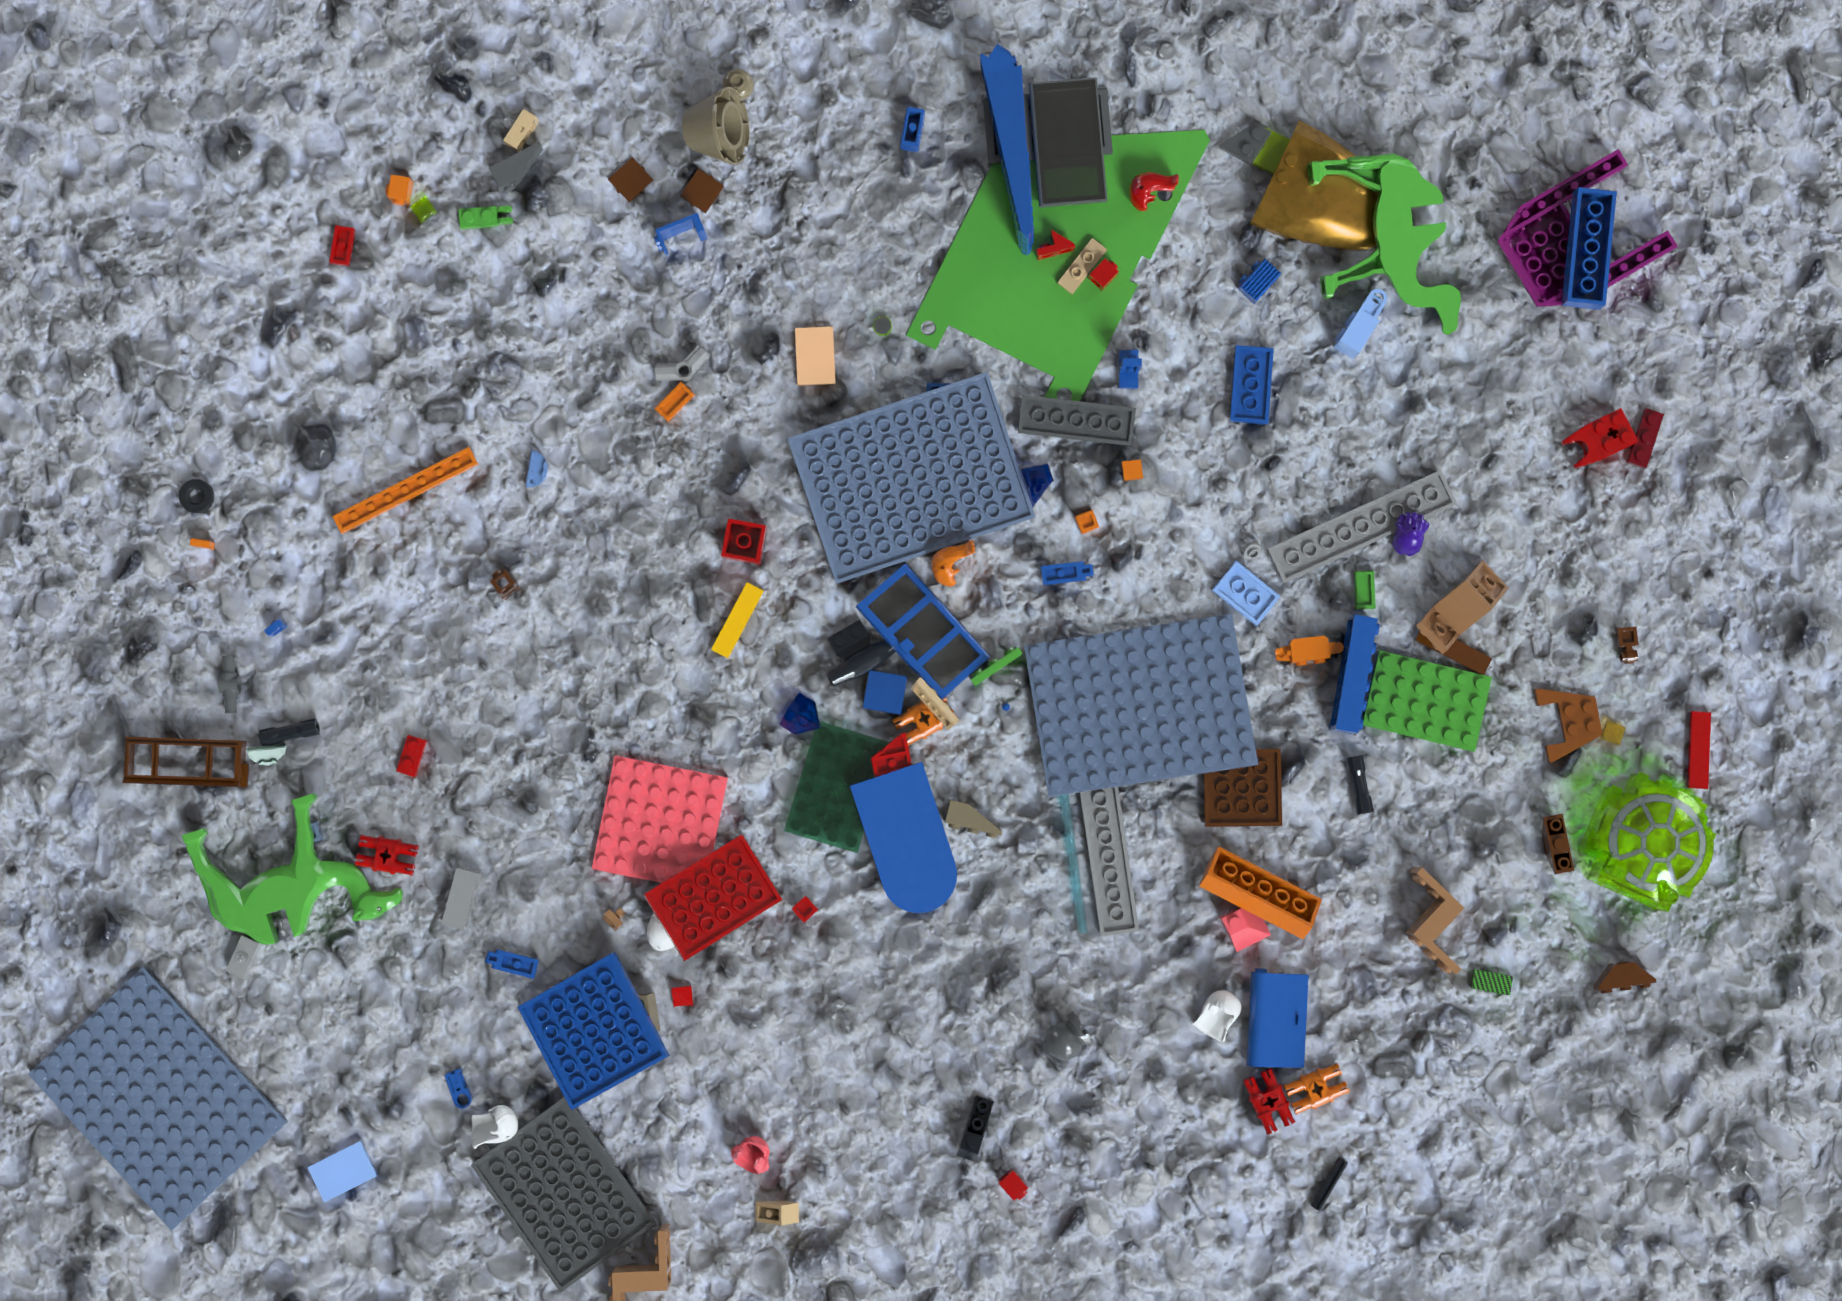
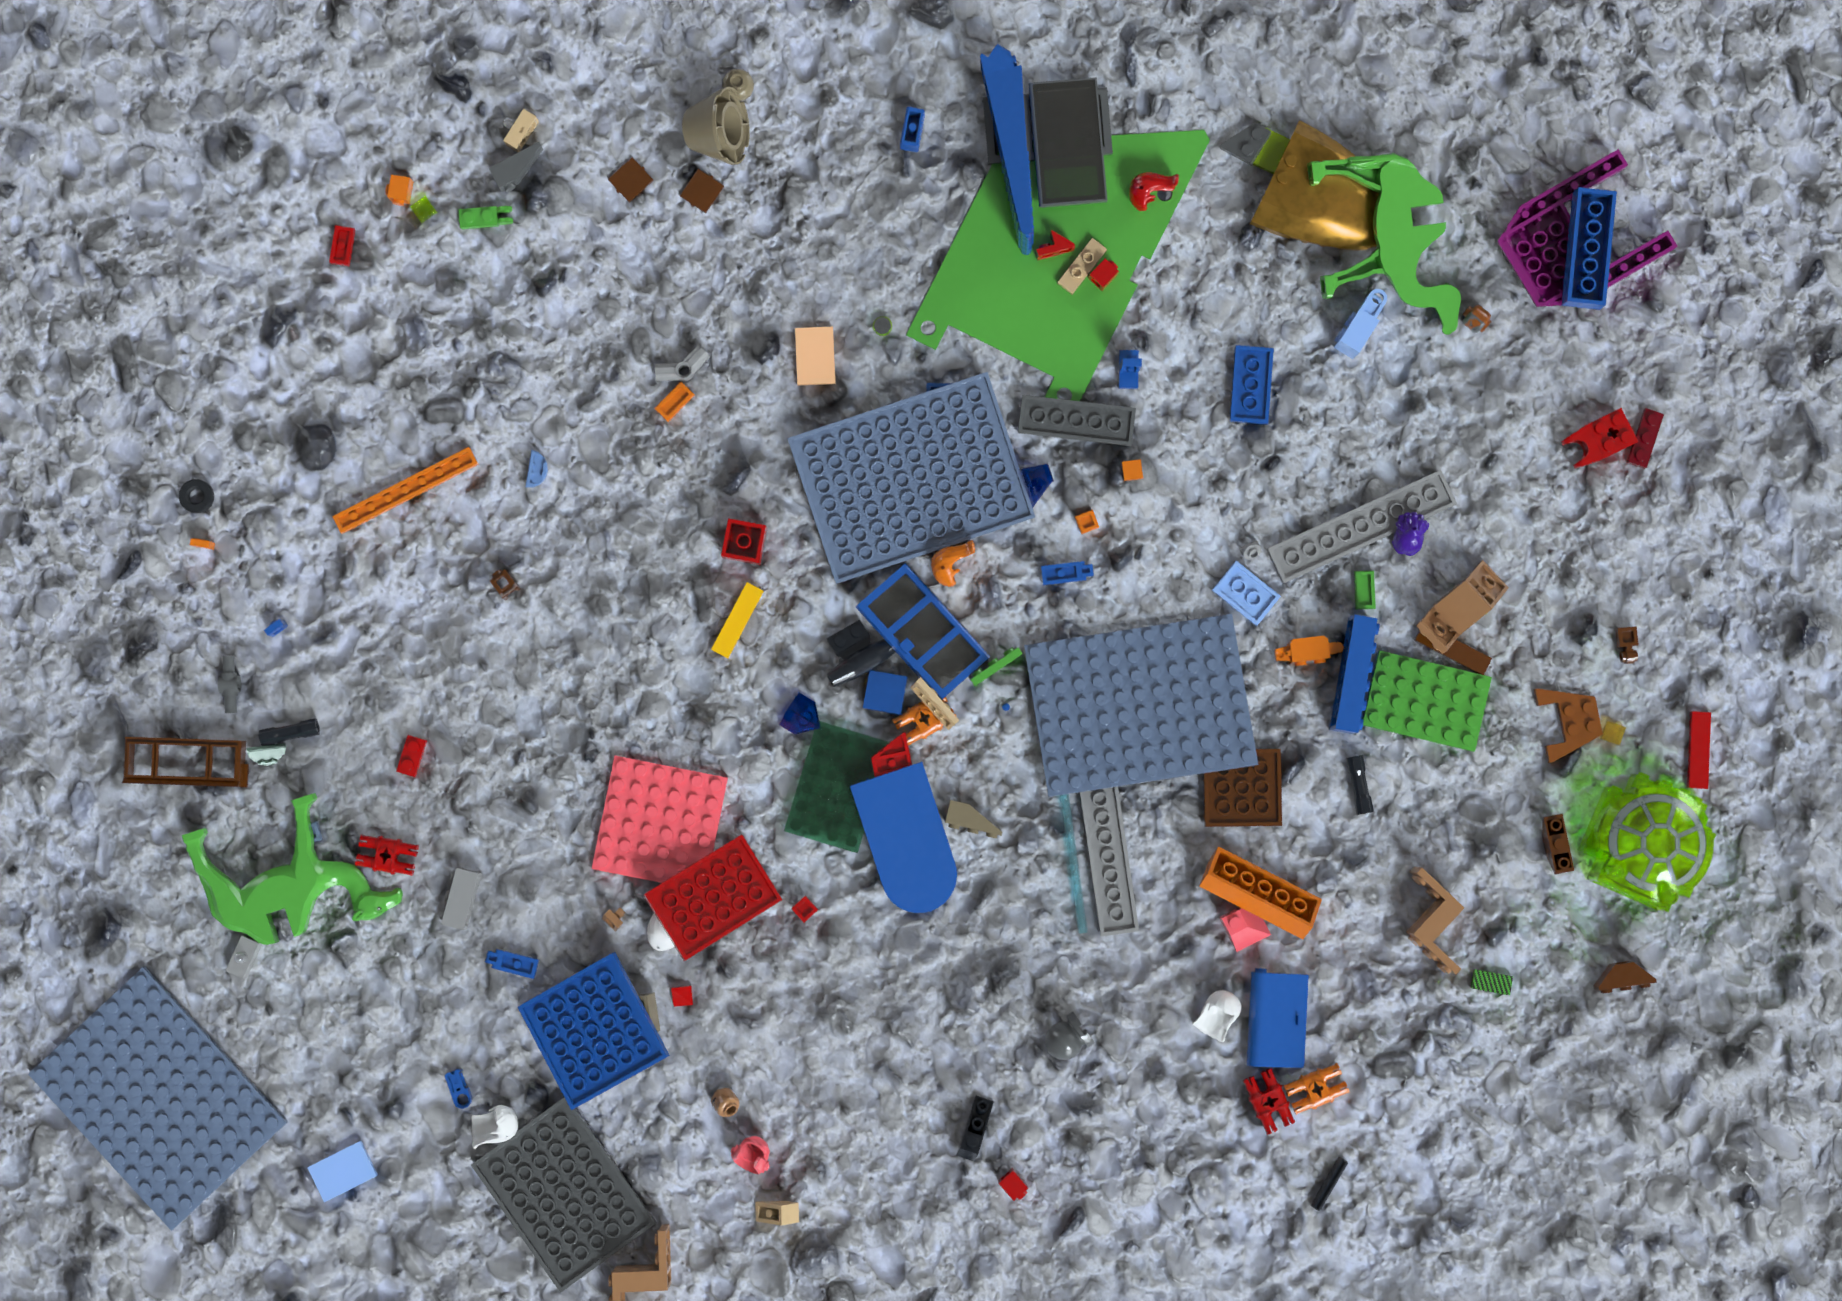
(679, 227): blue panel -> none
(725, 1102): none -> medium nougat head
(1259, 281): blue brick -> none
(1476, 318): none -> dark orange head

